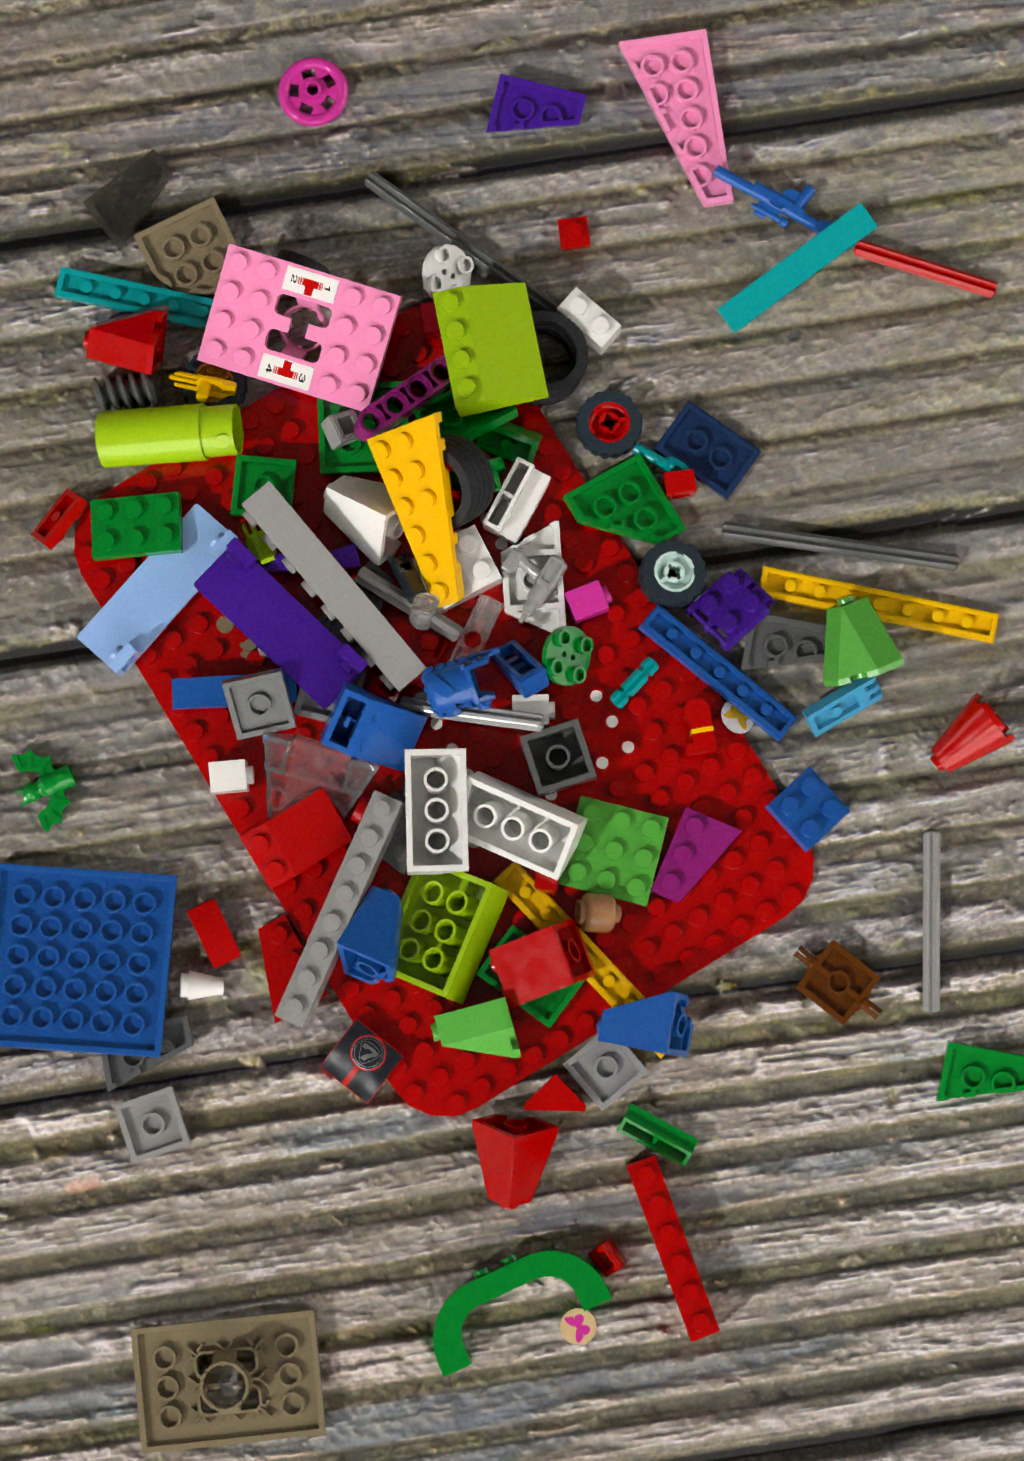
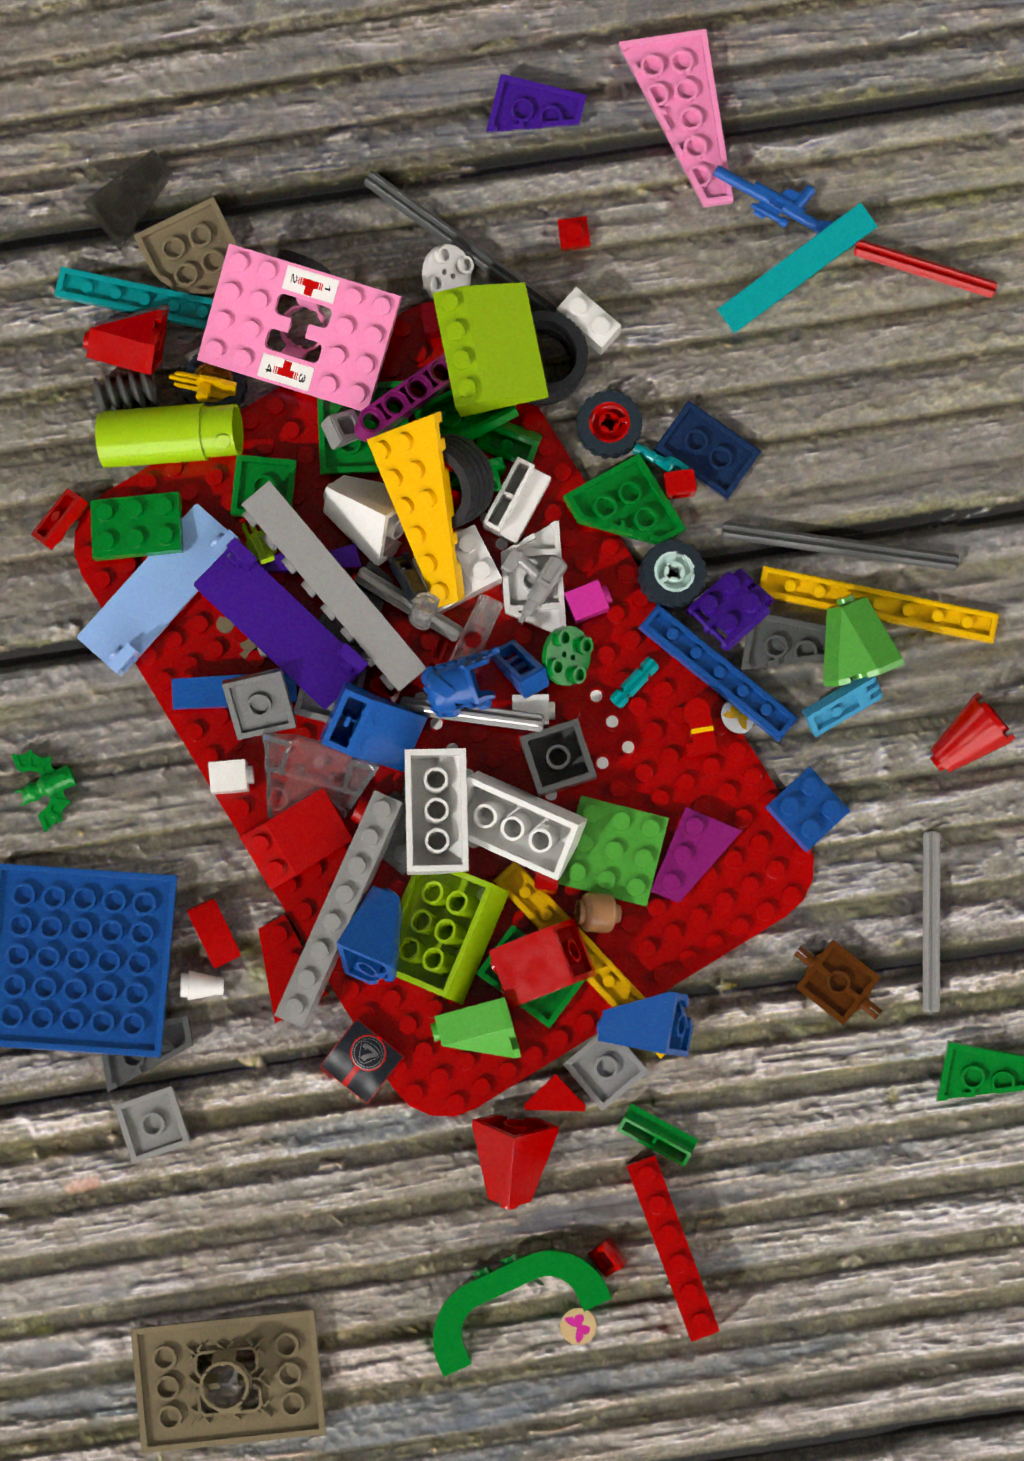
(319, 115): dark pink plate -> none

